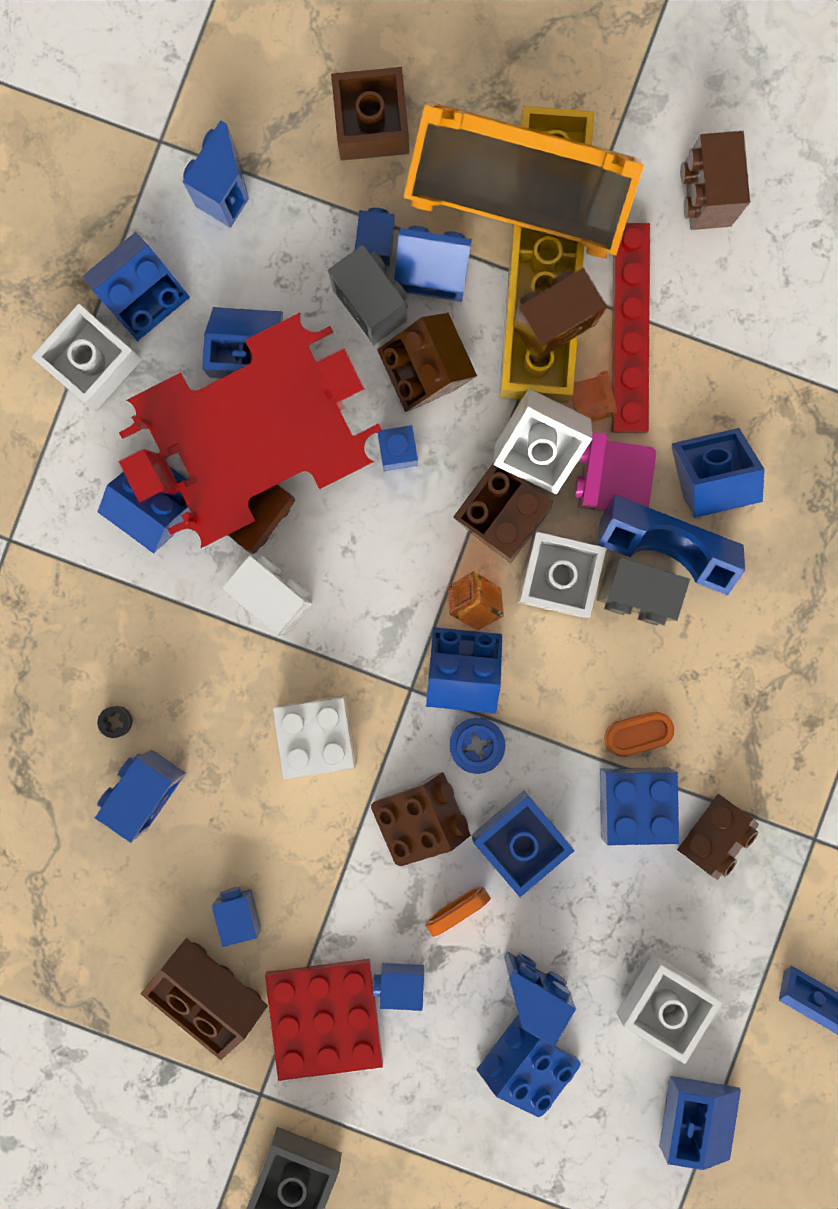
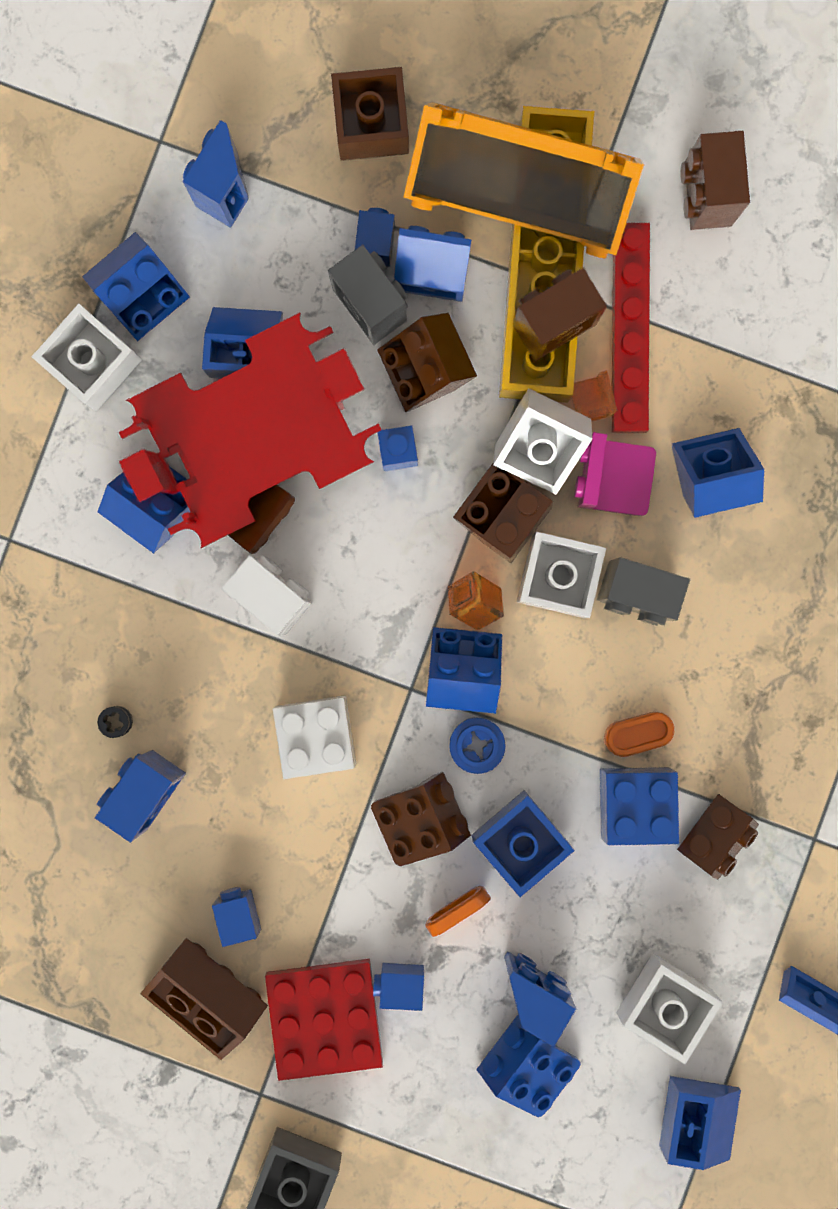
(706, 555): blue arch -> none

